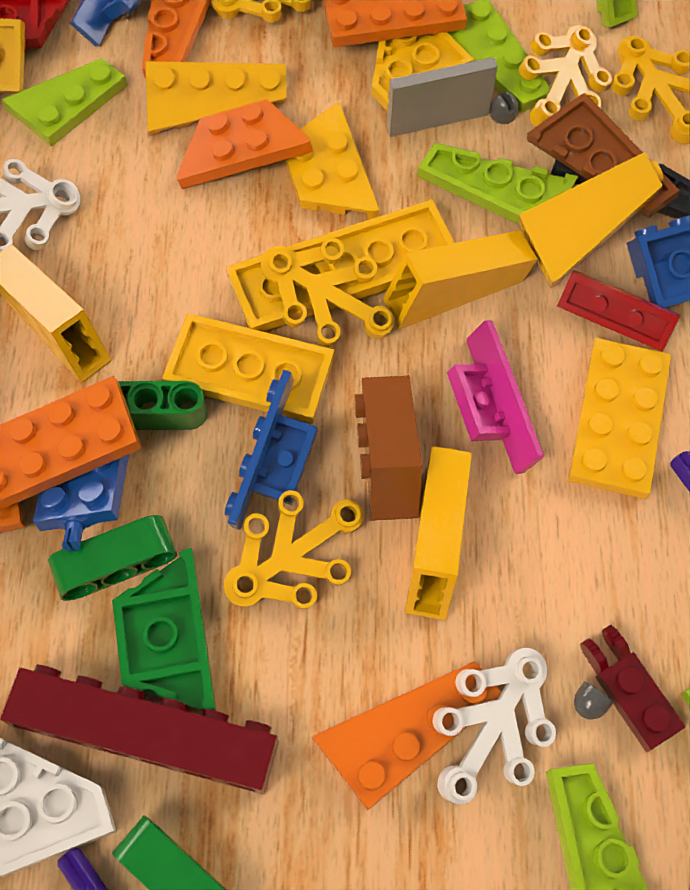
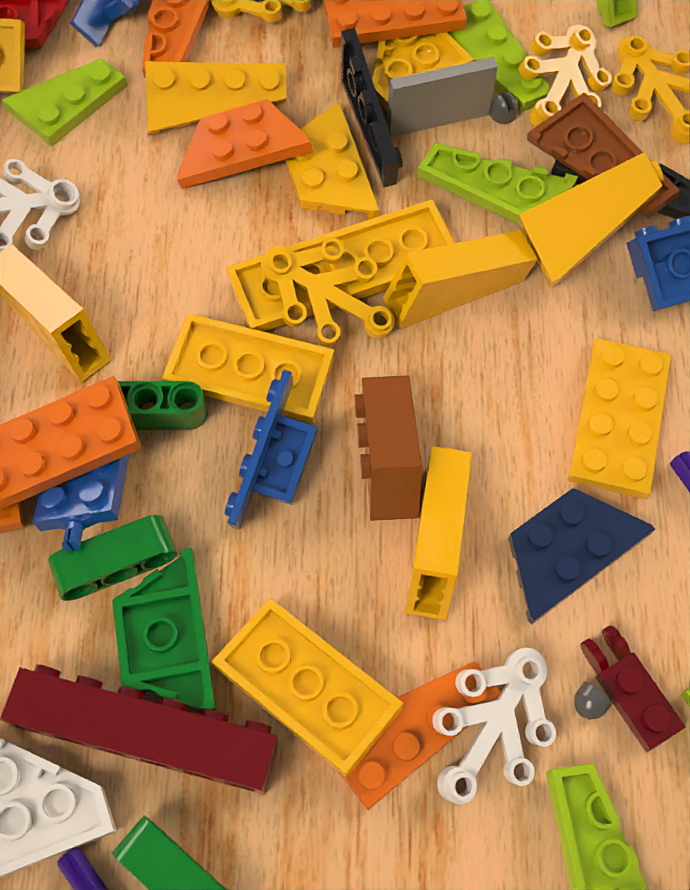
(288, 555): yellow plant -> none
(308, 686): none -> yellow plate
(367, 109): none -> black wing
(492, 399): dark pink bracket -> none
(569, 547): none -> dark blue wing
(618, 310): red plate -> none

